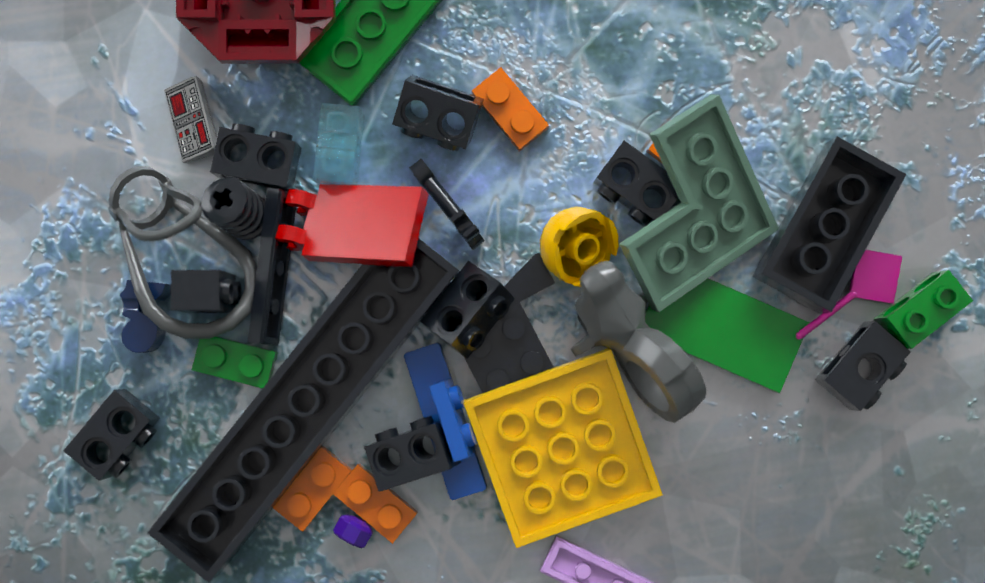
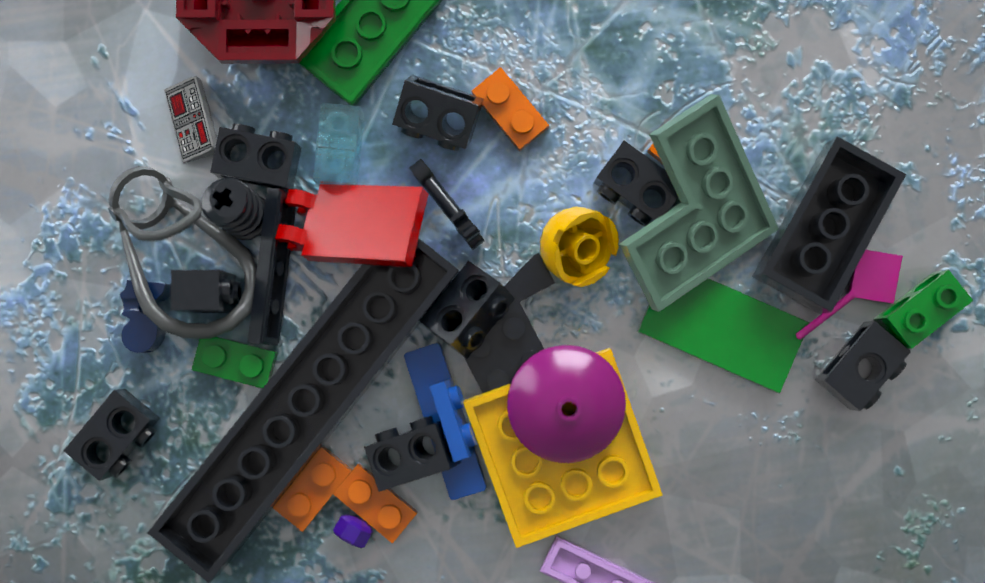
(559, 377): none -> magenta dish
(649, 359): dark grey animal -> none

